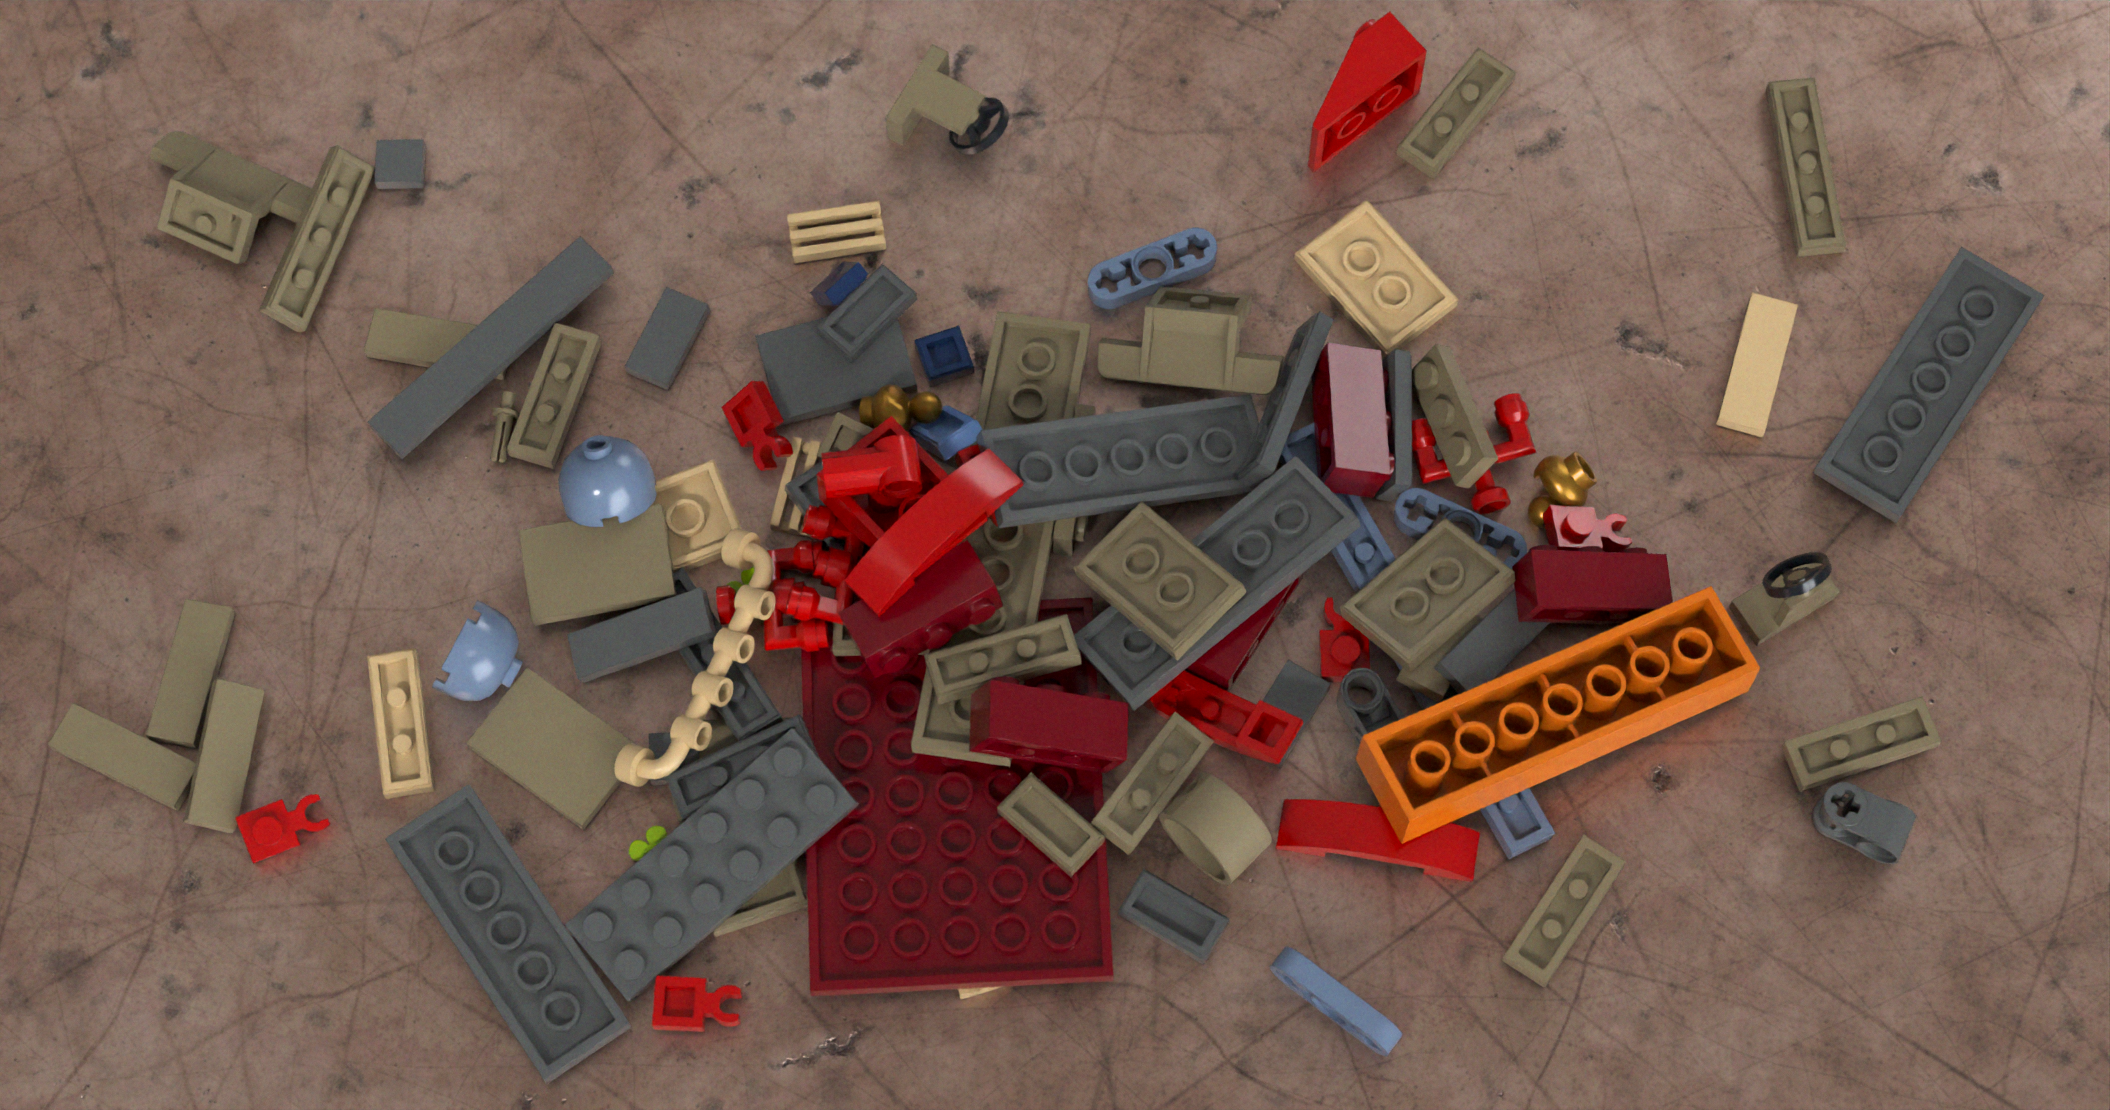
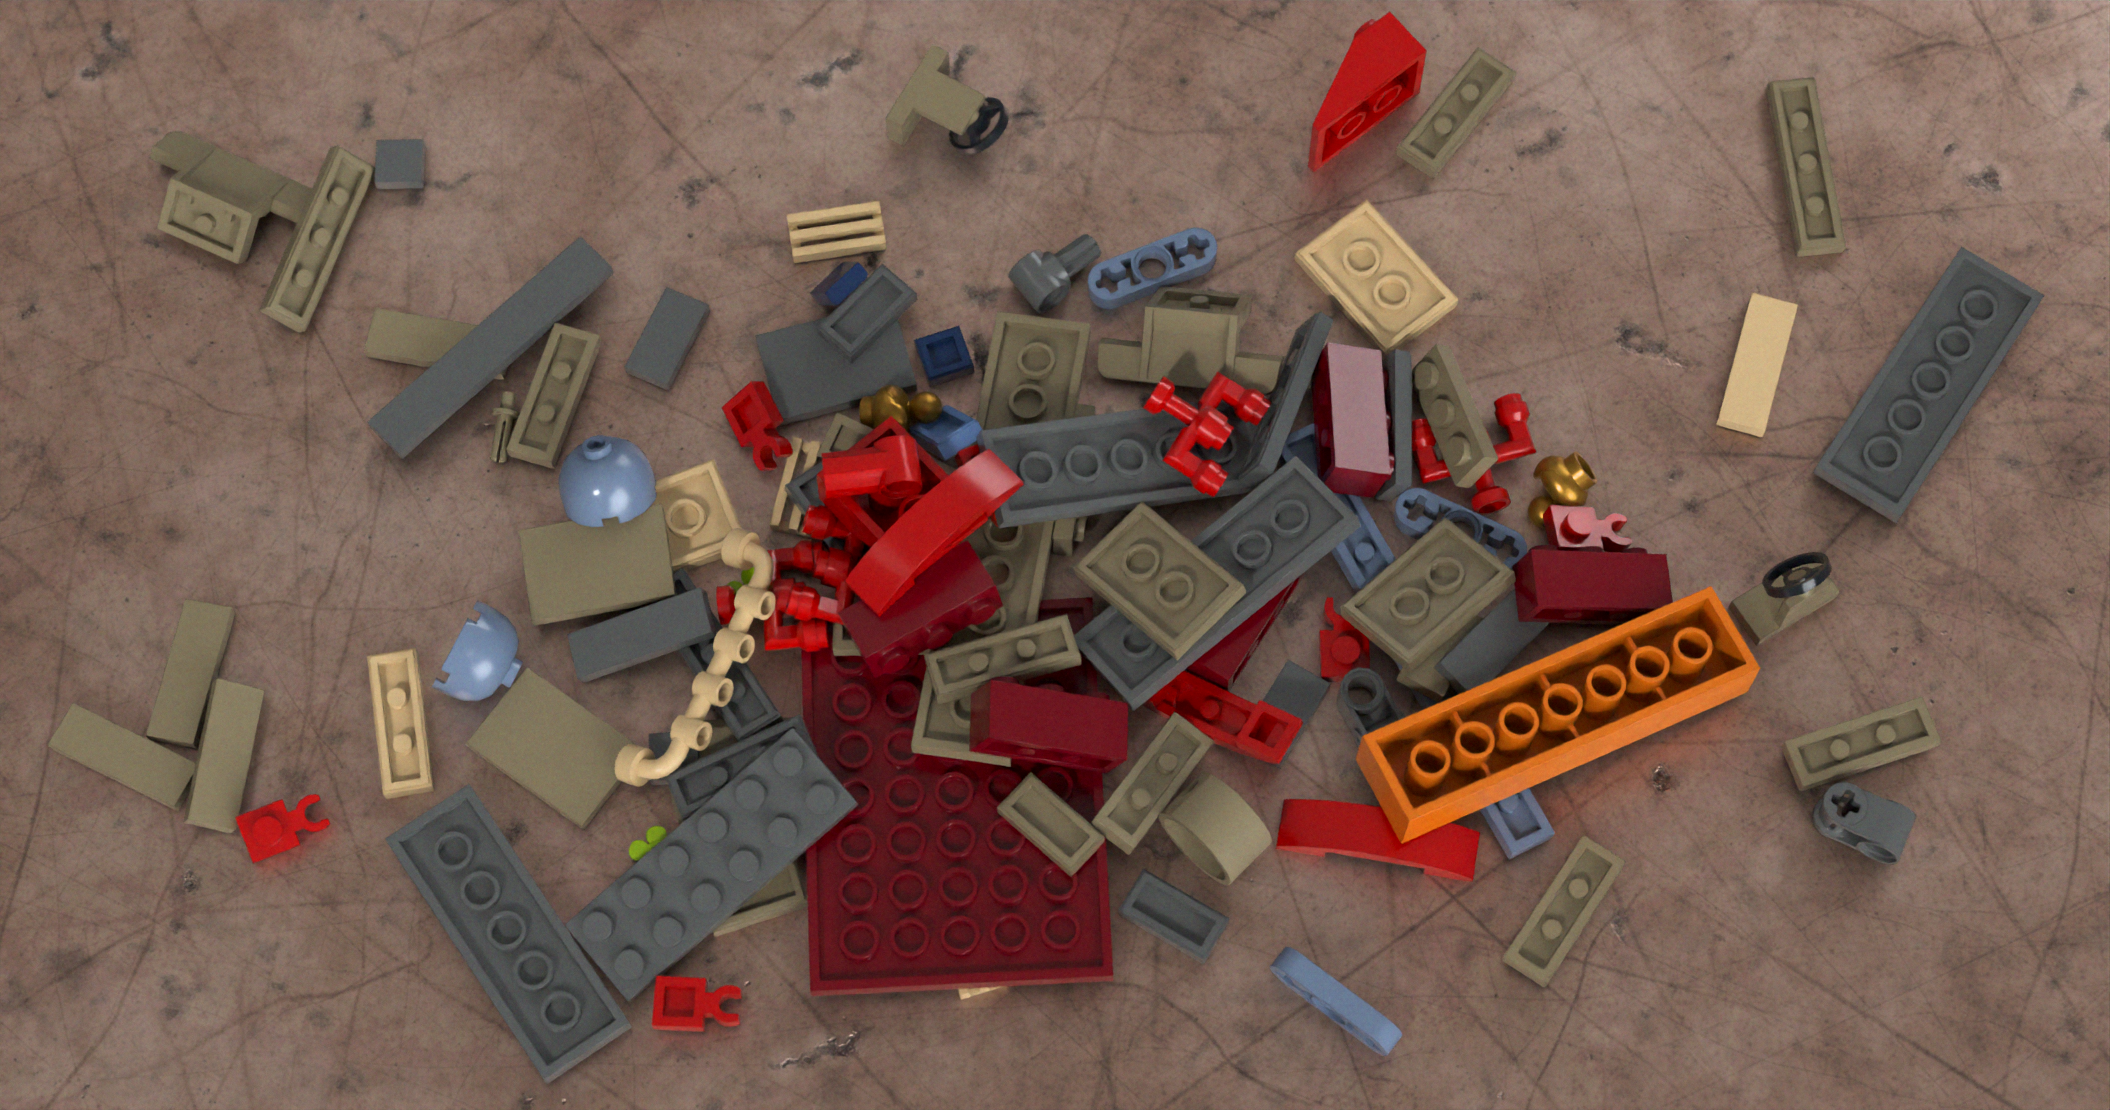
(1046, 277): none -> dark grey axle
(1205, 426): none -> red piece

